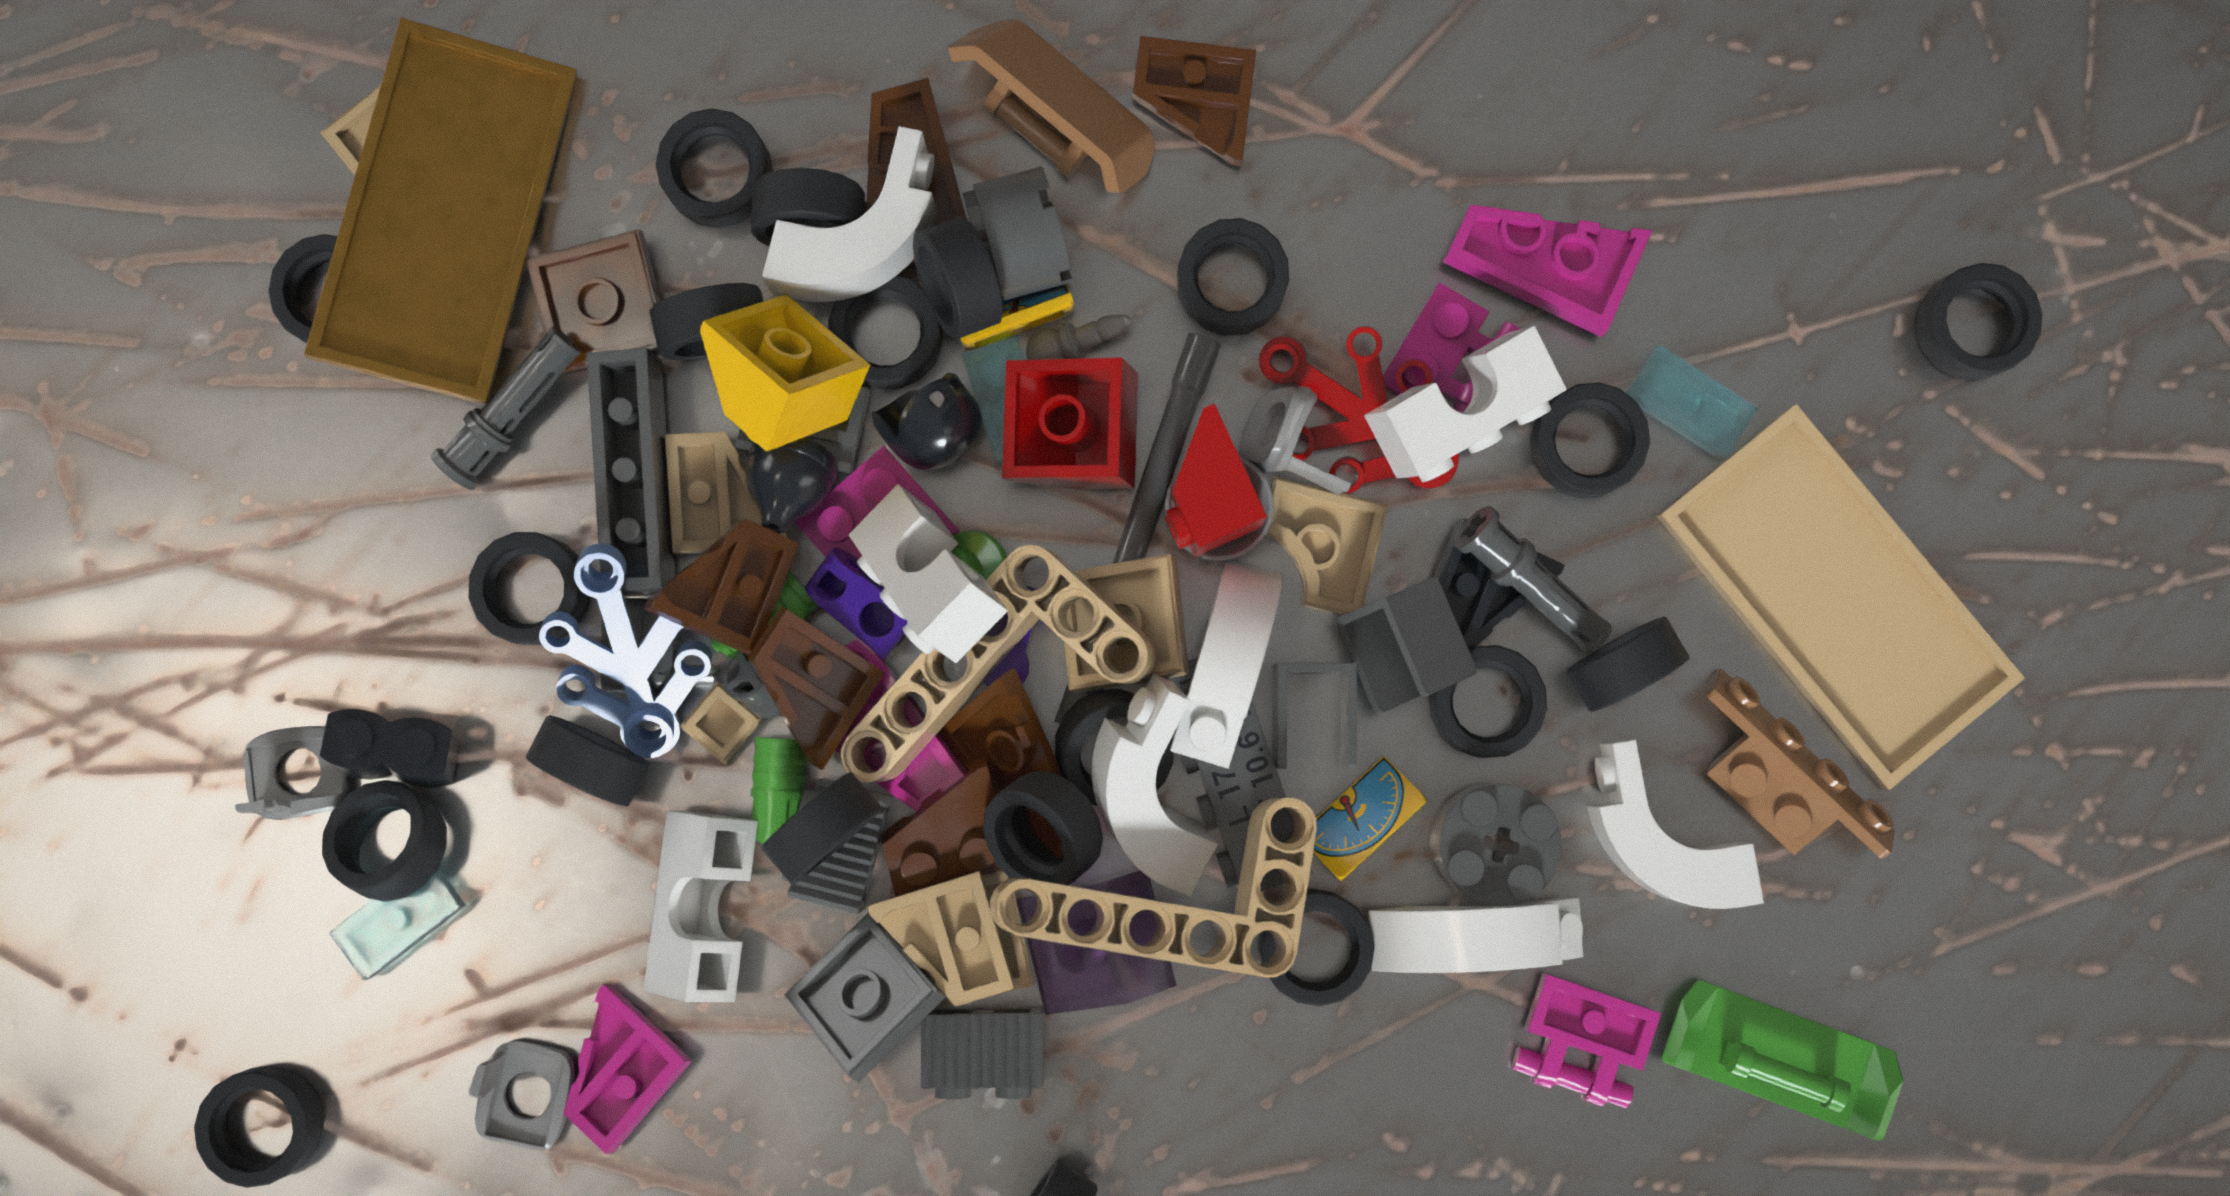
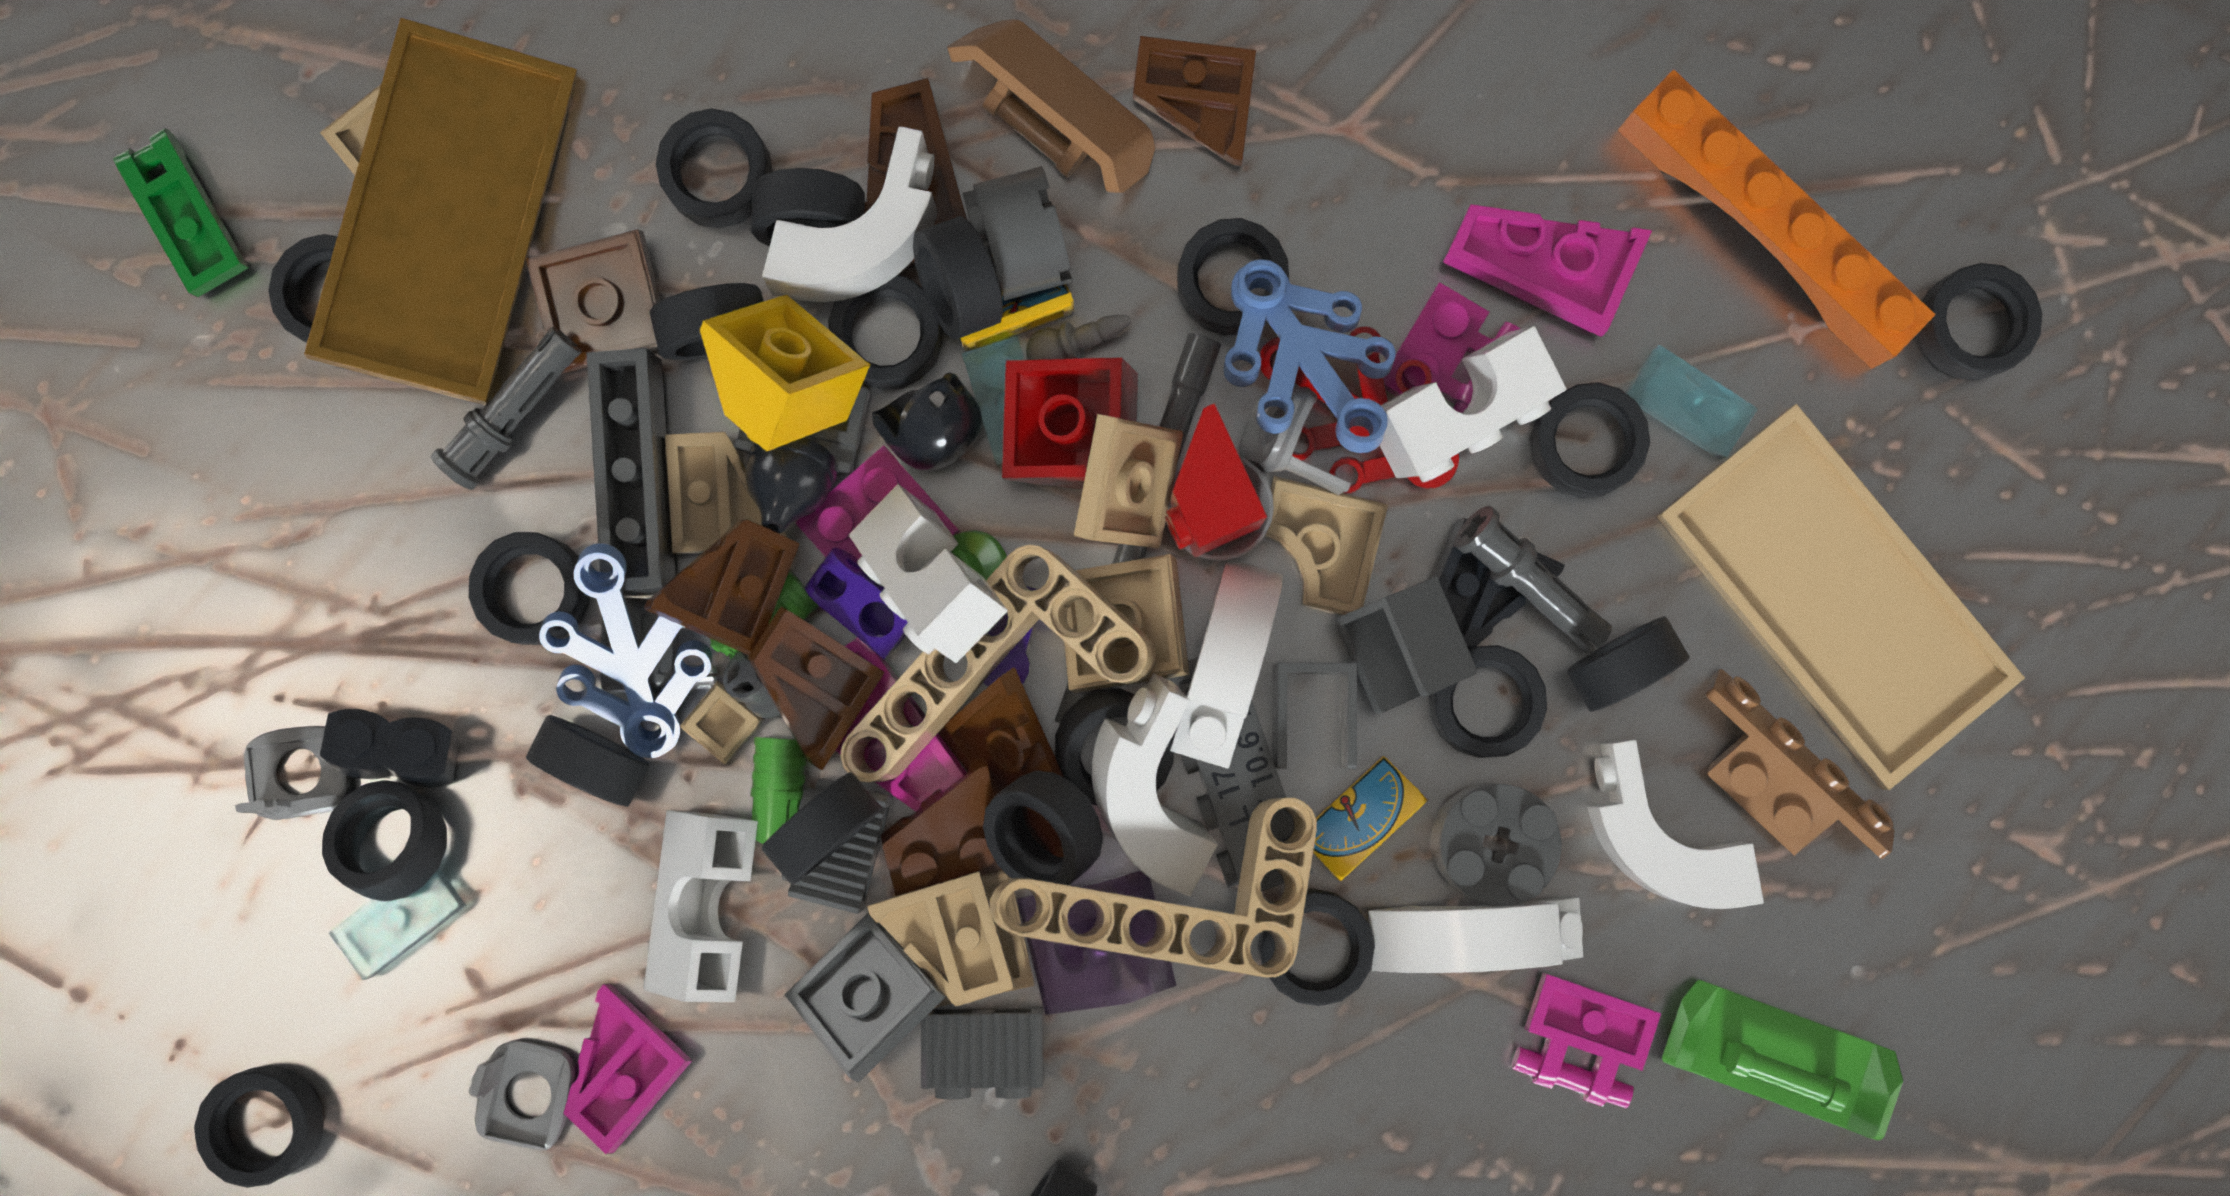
(180, 214): none -> green plate
(1128, 482): none -> tan tile
(1306, 348): none -> medium blue plant
(1843, 280): none -> orange arch

